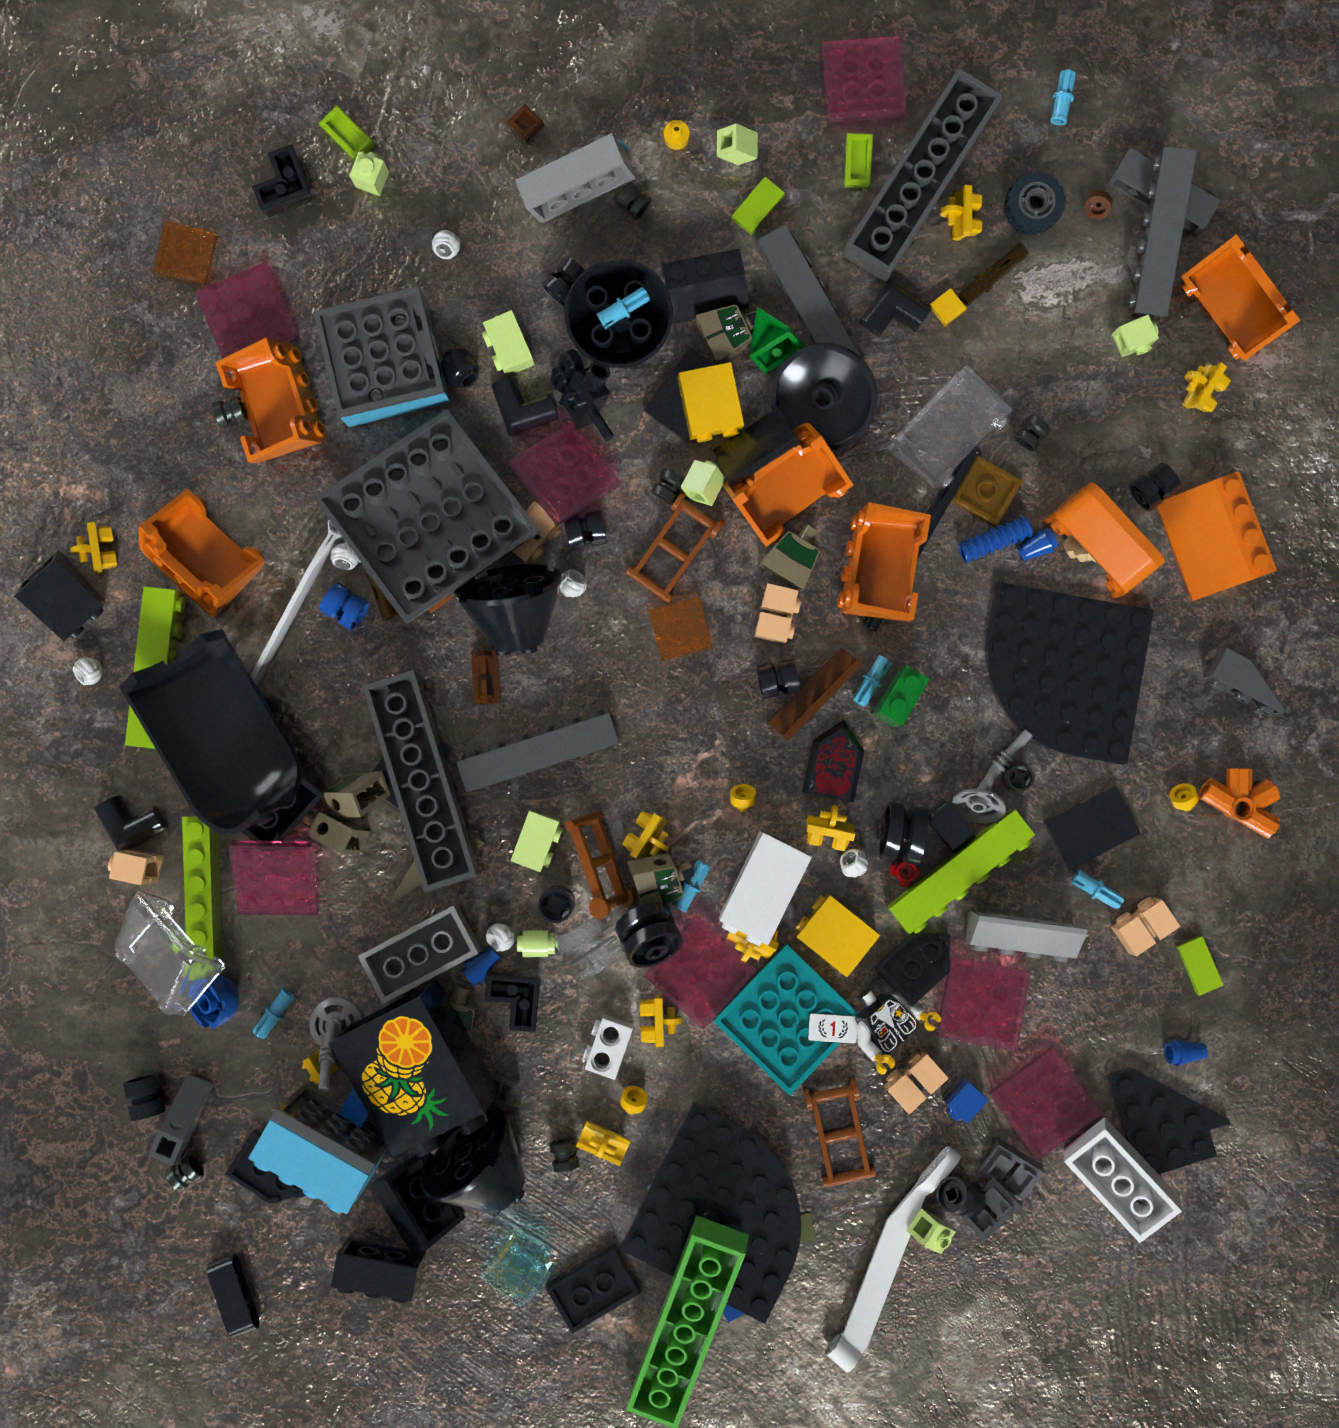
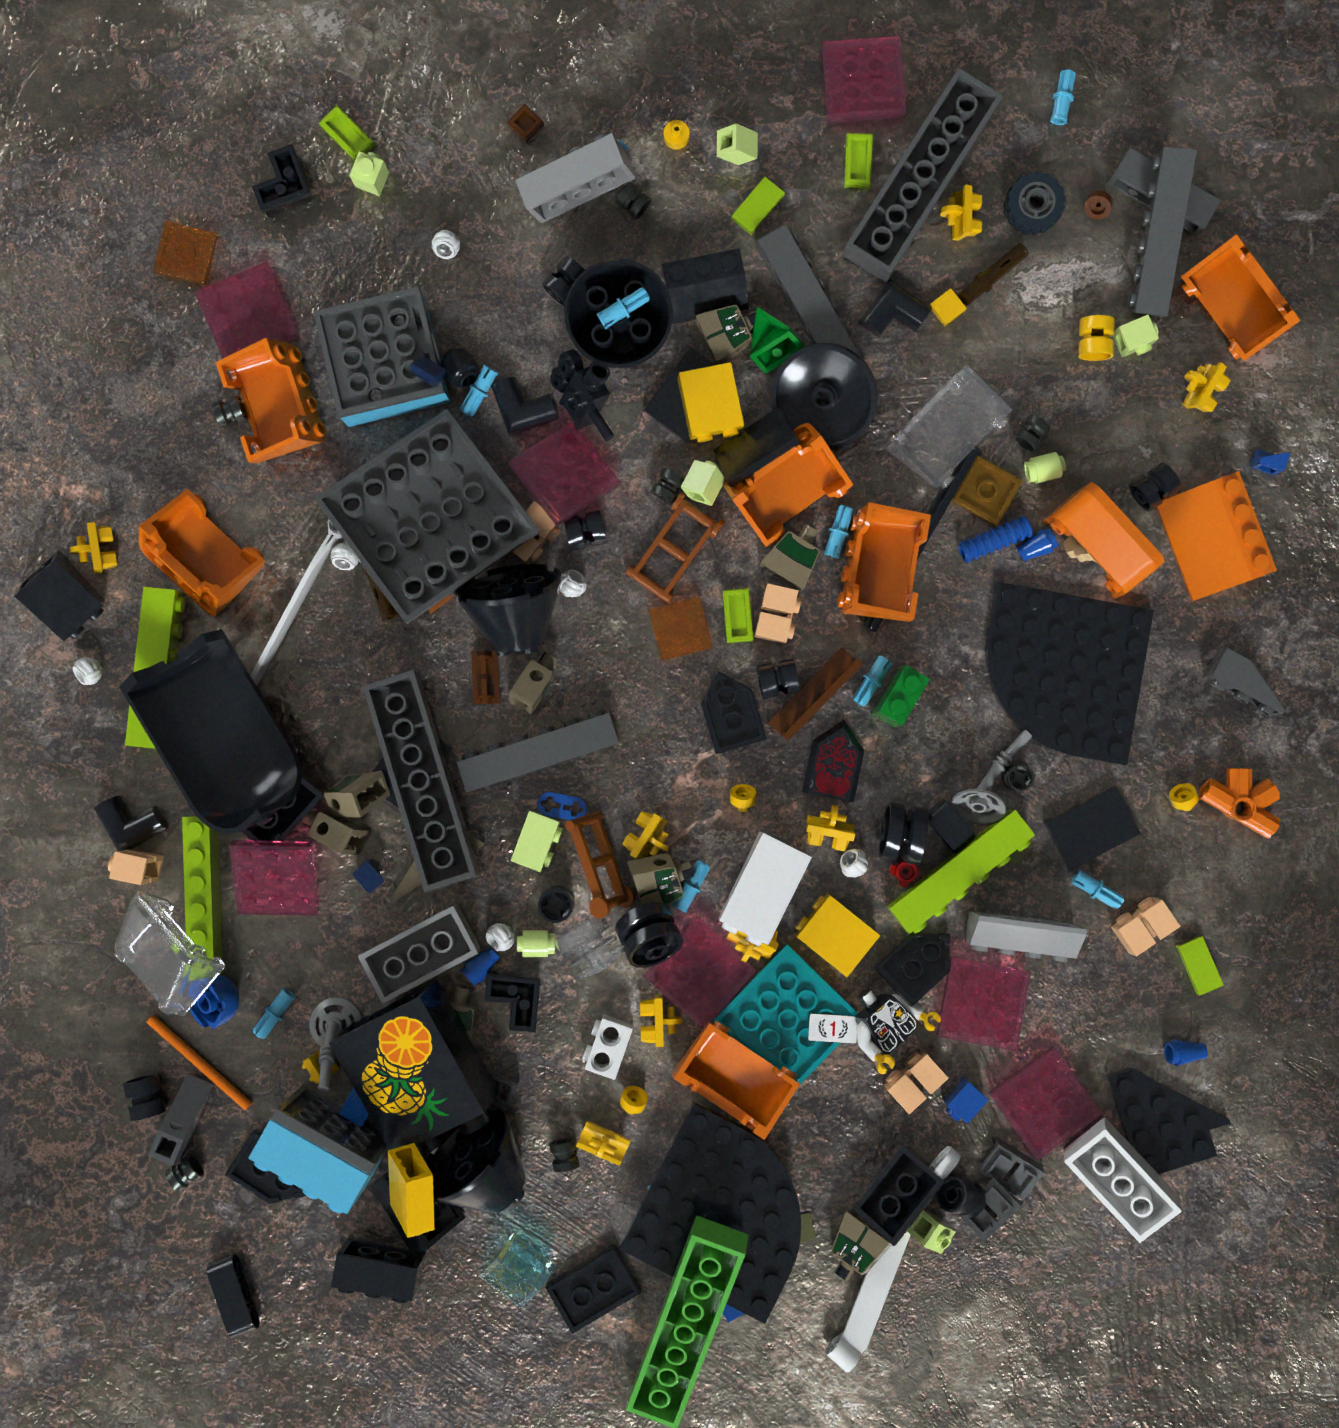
(199, 1062): none -> orange piece
(341, 604): blue wheel -> none
(368, 876): none -> dark blue slope
(411, 1190): none -> yellow brick
(427, 371): none -> dark blue slope
(478, 391): none -> medium azure axle
(509, 344): yellowish green brick -> none
(527, 693): none -> dark tan torso
(562, 799): none -> blue beam
(731, 714): none -> black tile
(736, 1079): none -> orange windscreen
(737, 615): none -> lime tile
(811, 1101): dark orange piece -> none
(838, 531): none -> medium azure axle
(857, 1246): none -> dark tan torso
(899, 1194): none -> black slope
(1044, 468): none -> yellowish green brick
(1096, 337): none -> yellow wheel
(1269, 462): none -> blue slope

